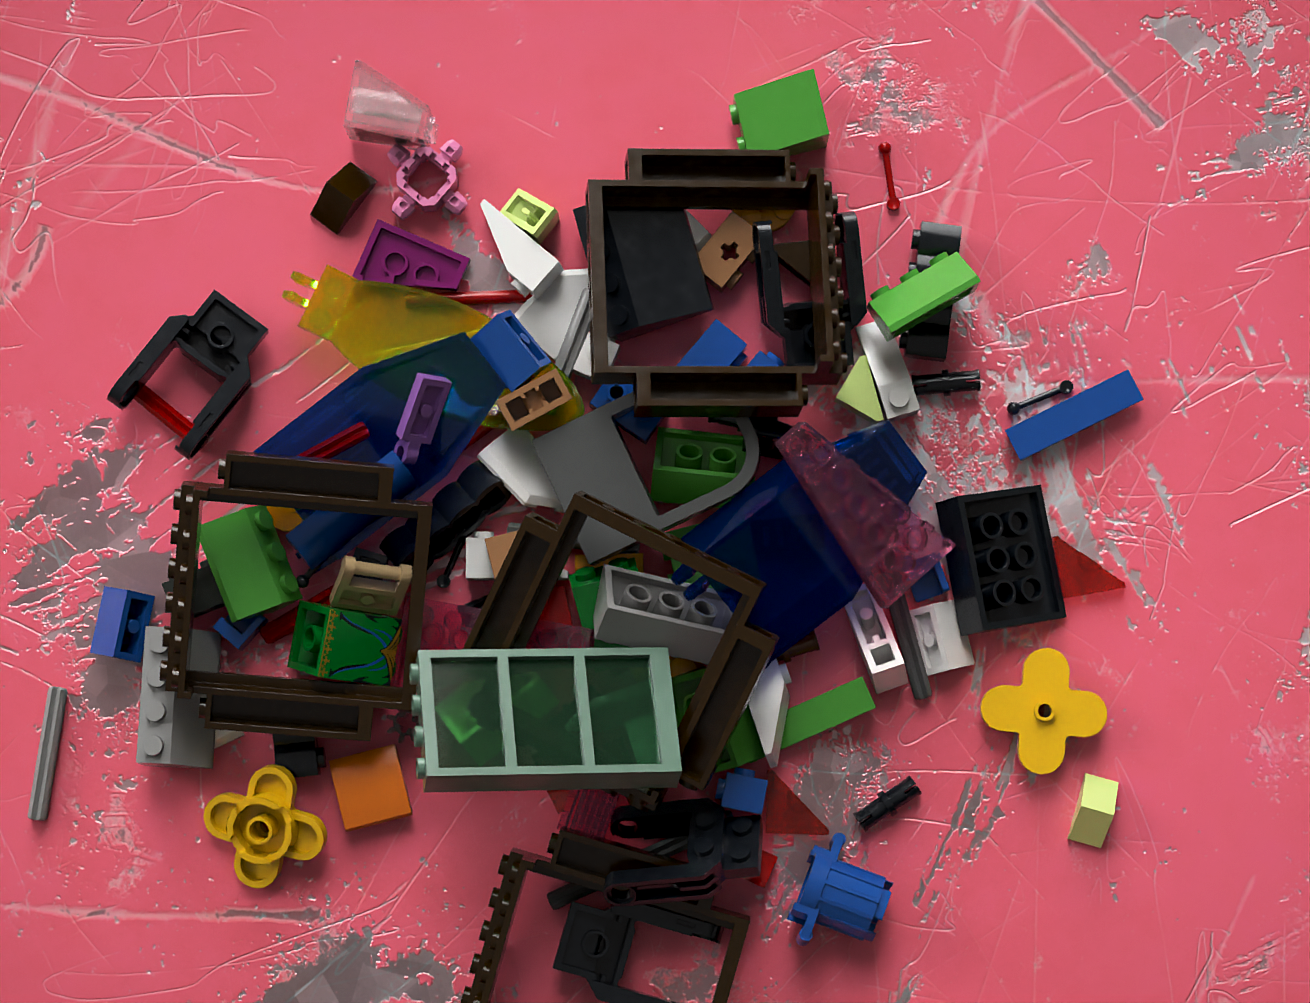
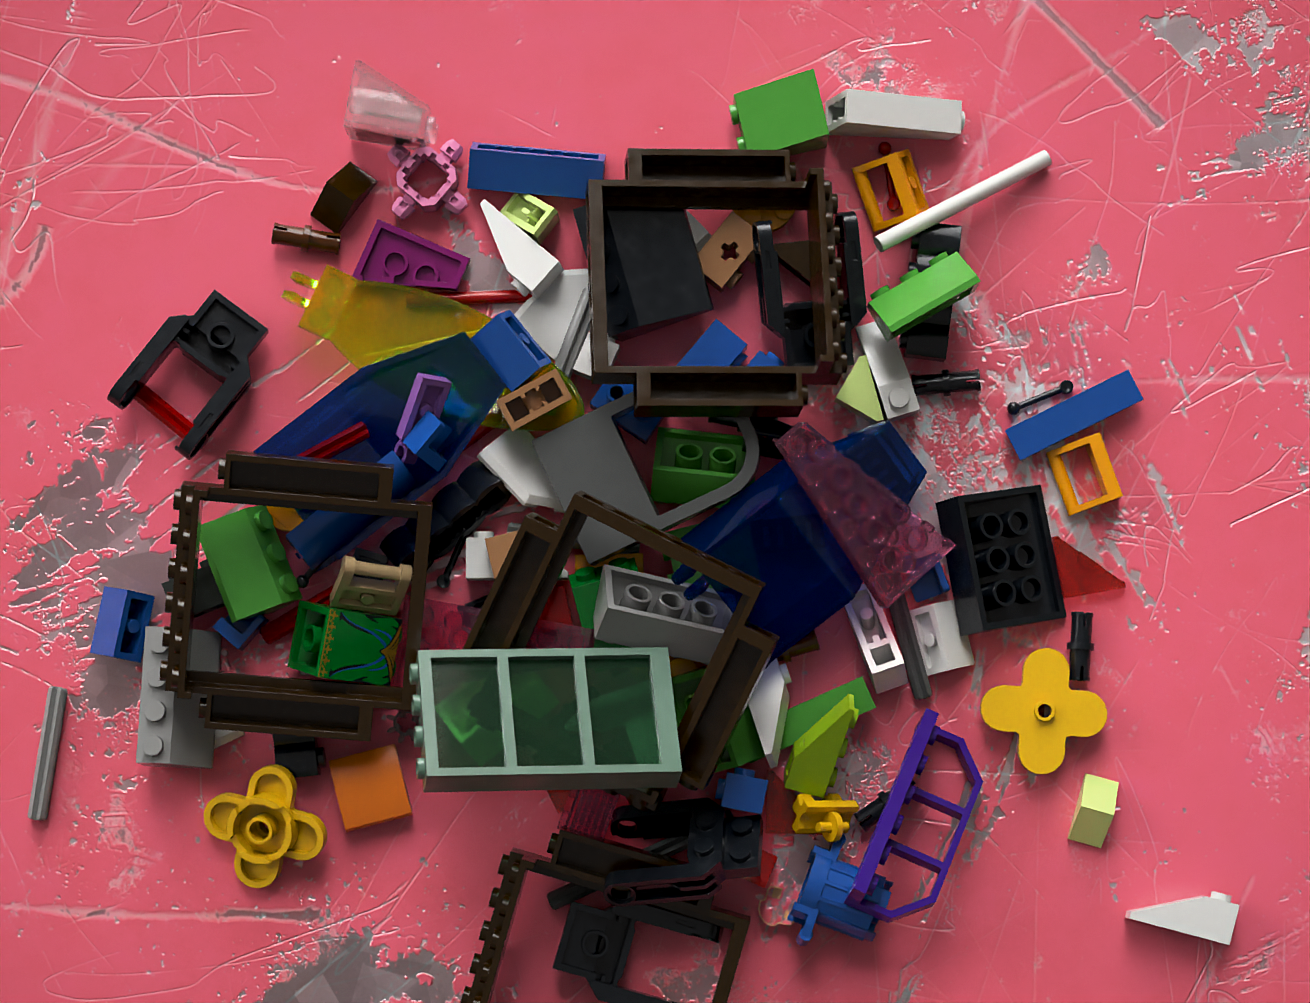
(306, 238): none -> reddish brown pin
(427, 438): none -> blue panel
(533, 170): none -> blue brick
(776, 894): none -> light nougat piece
(815, 753): none -> lime slope
(825, 816): none -> yellow hips
(890, 821): none -> dark purple plate
(893, 115): none -> white slope
(906, 185): none -> light orange tile
(962, 201): none -> white piece
(1080, 646): none -> black pin
(1102, 468): none -> light orange tile
(1197, 916): none -> white slope

